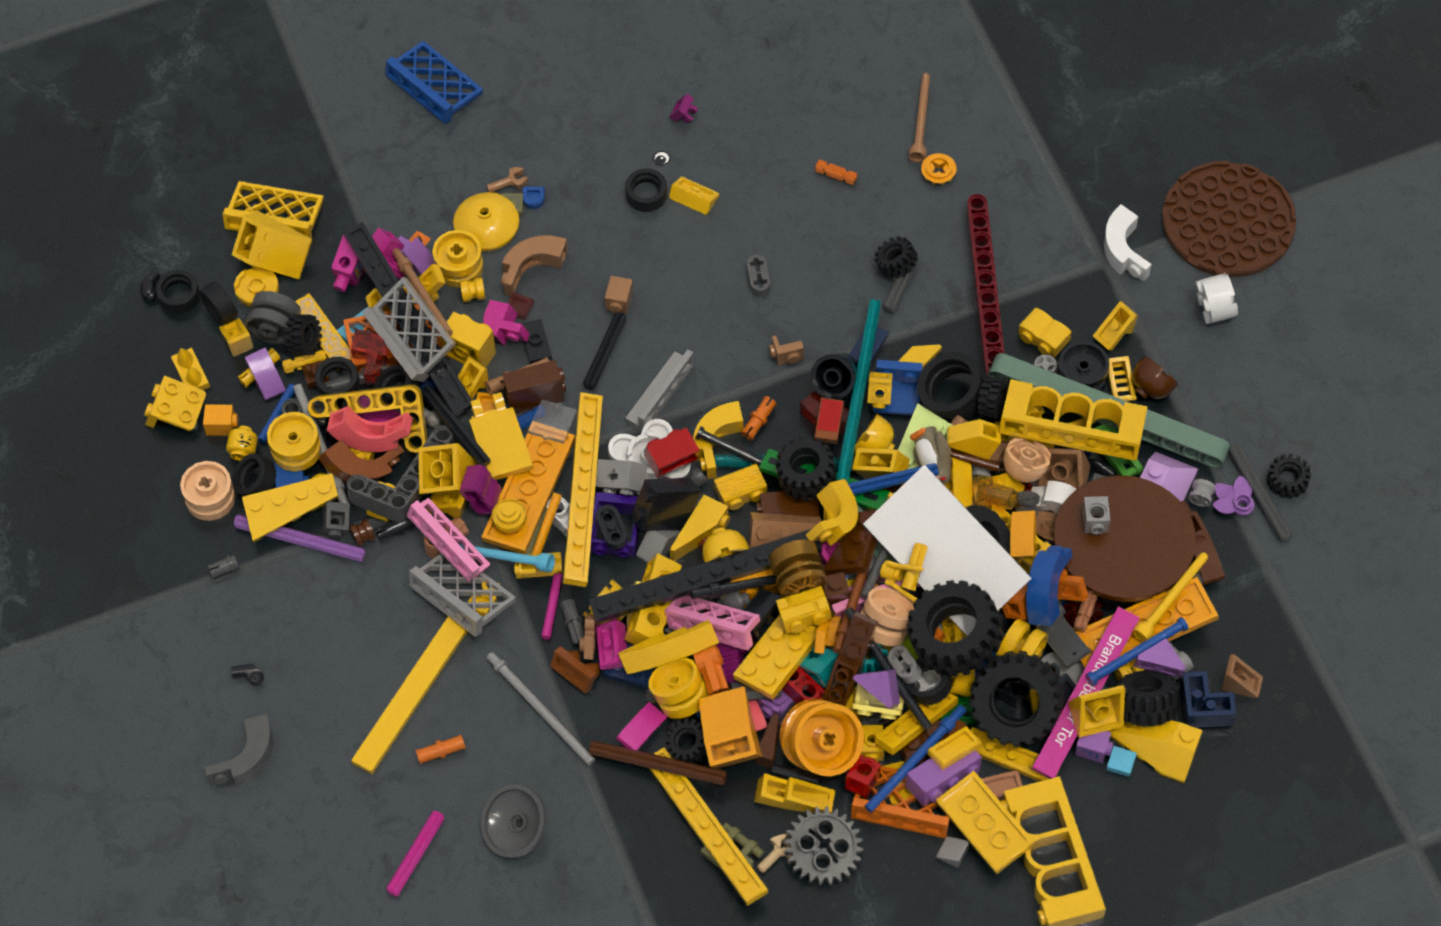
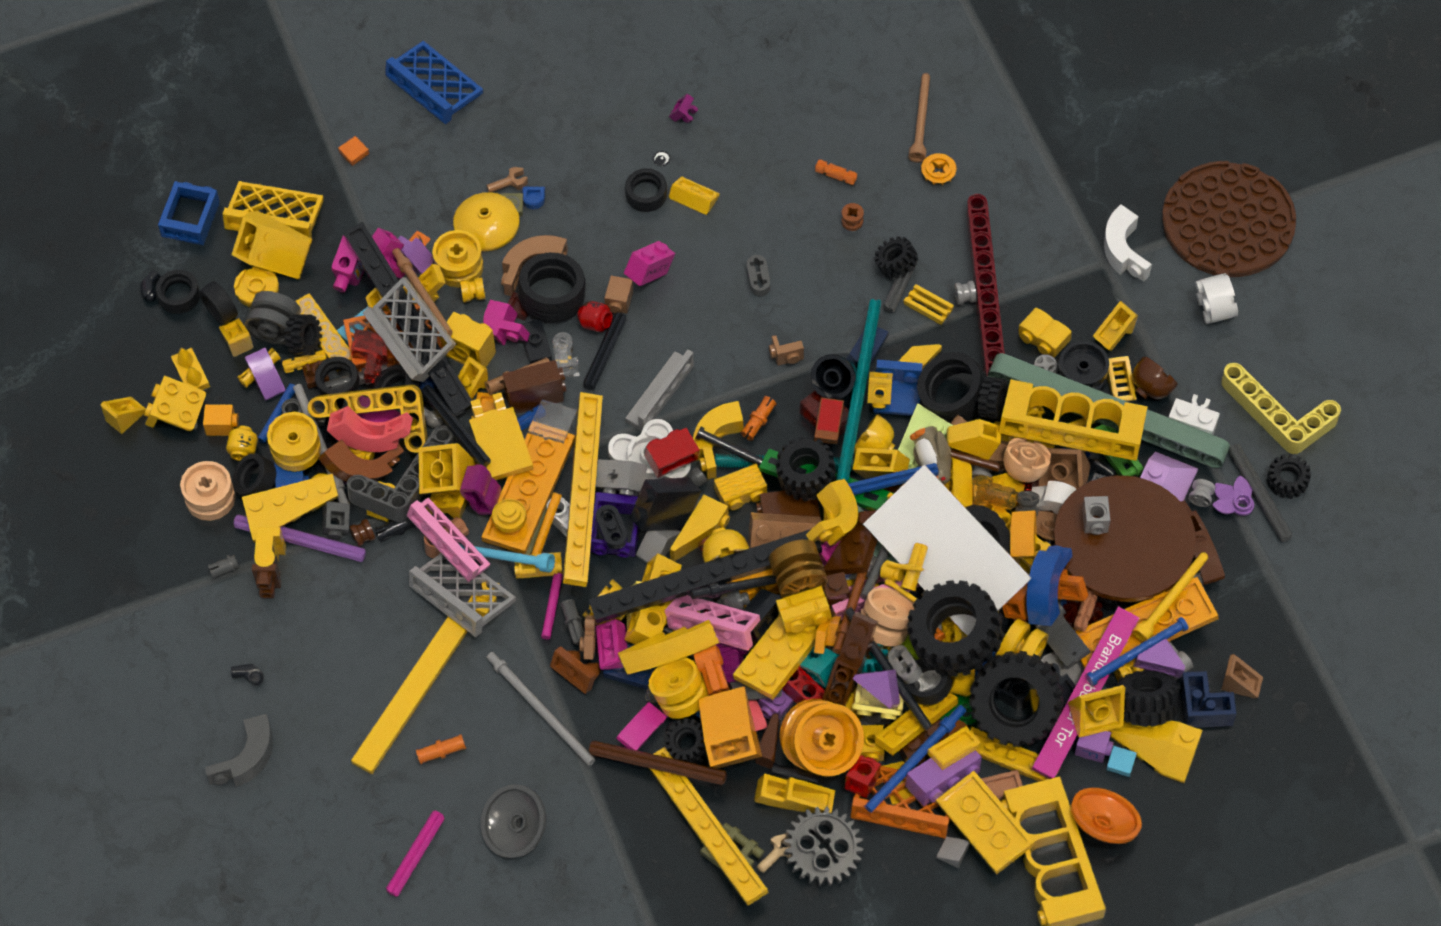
(122, 412): none -> yellow slope
(186, 231): none -> blue window
(267, 551): none -> hips
(353, 150): none -> orange tile
(551, 266): none -> black tyre
(562, 351): none -> clear leg
(595, 316): none -> red head
(649, 263): none -> dark pink brick
(850, 222): none -> dark orange wheel
(930, 301): none -> yellow tile
(965, 292): none -> light grey wheel
(1106, 815): none -> orange dish
(1194, 415): none -> white brick
(1276, 413): none -> light yellow beam

